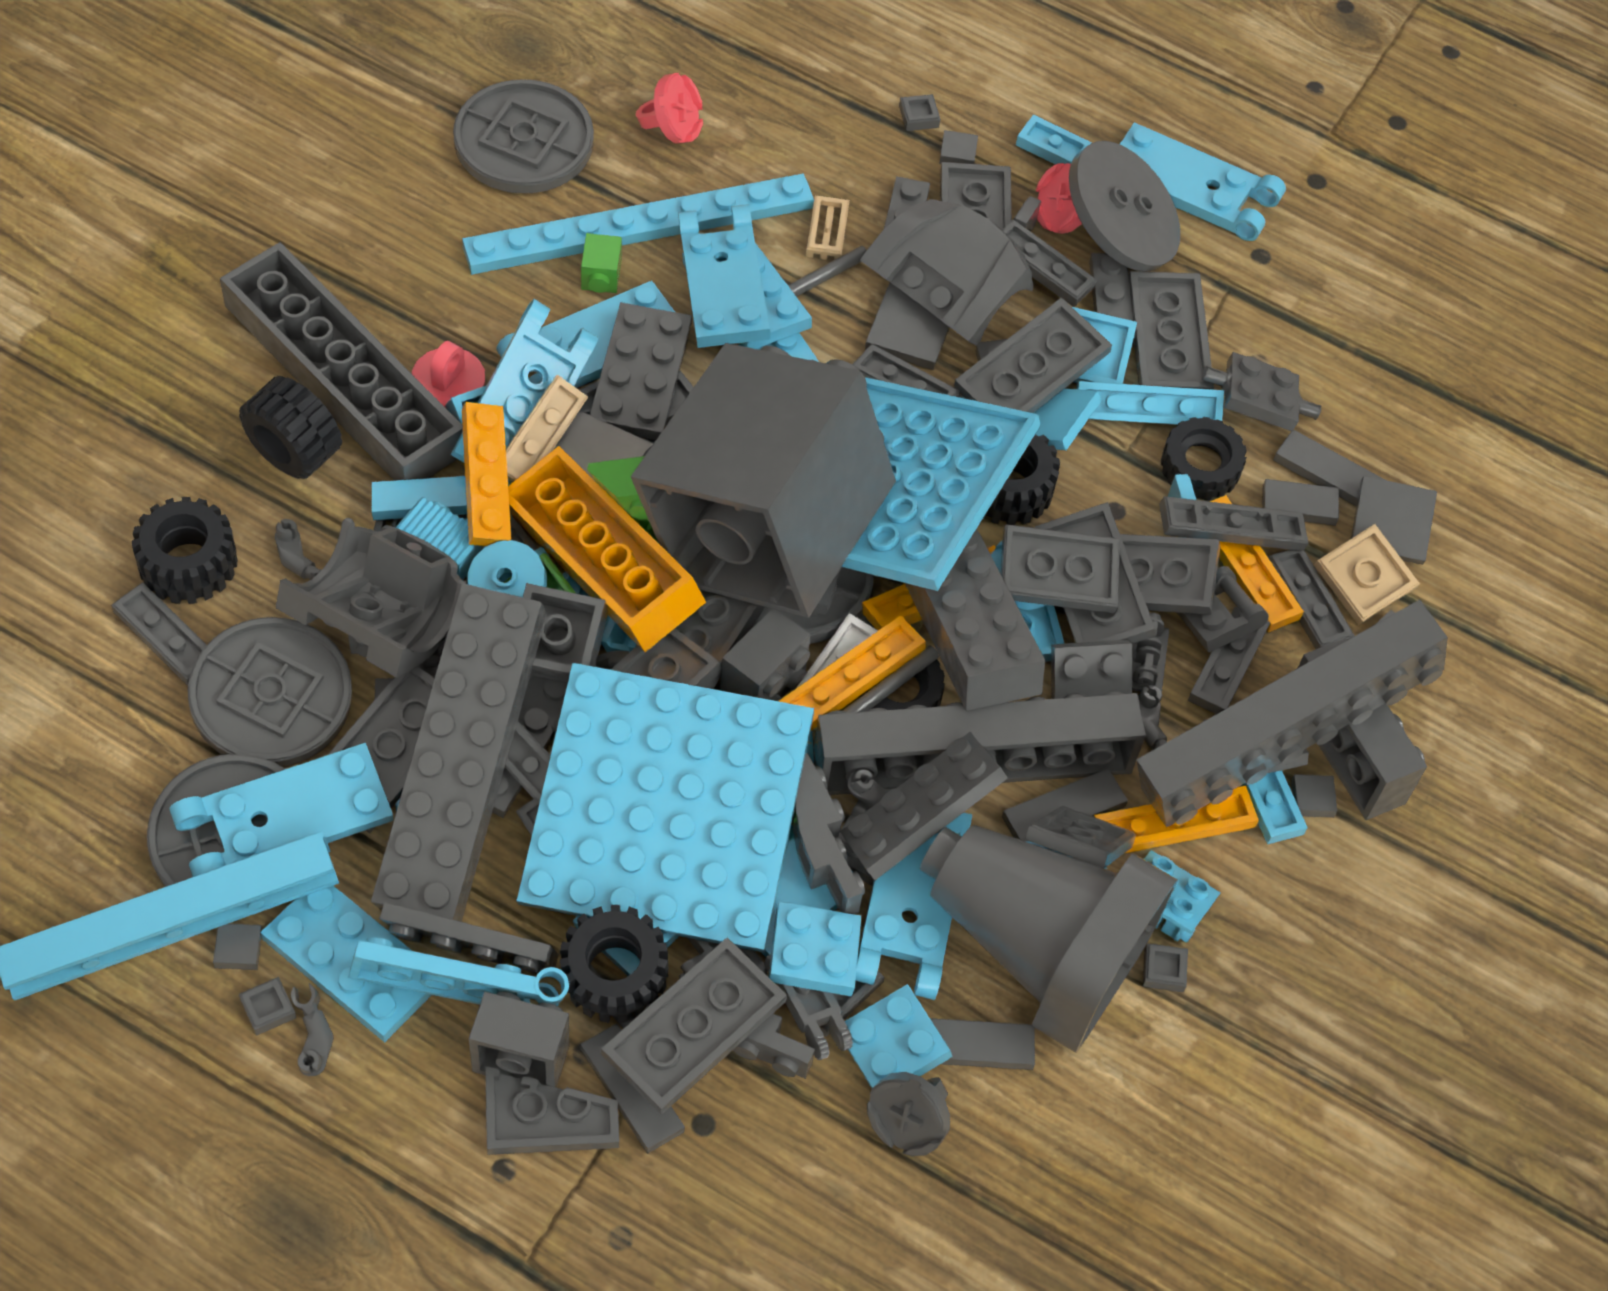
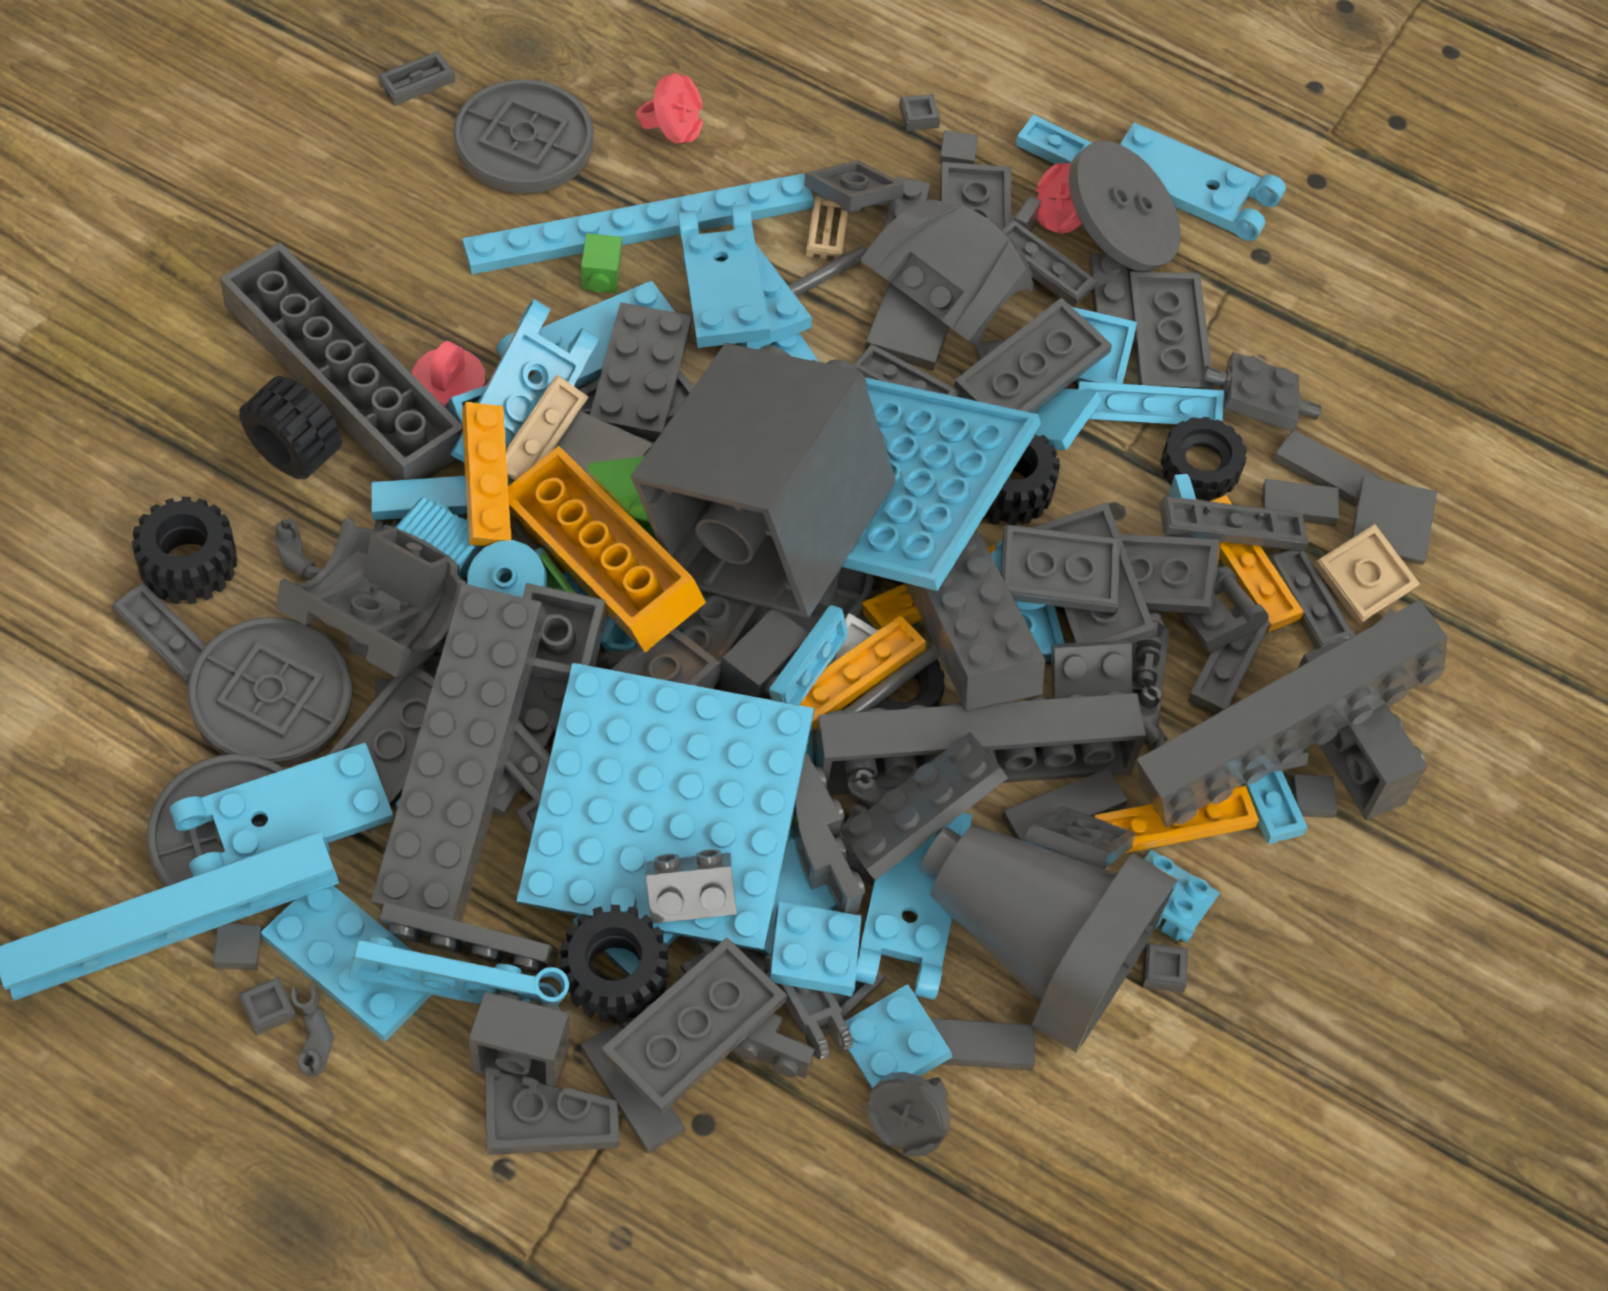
(419, 81): none -> dark grey tile
(690, 886): none -> bracket
(811, 658): none -> medium azure tile
(854, 185): none -> dark grey plate

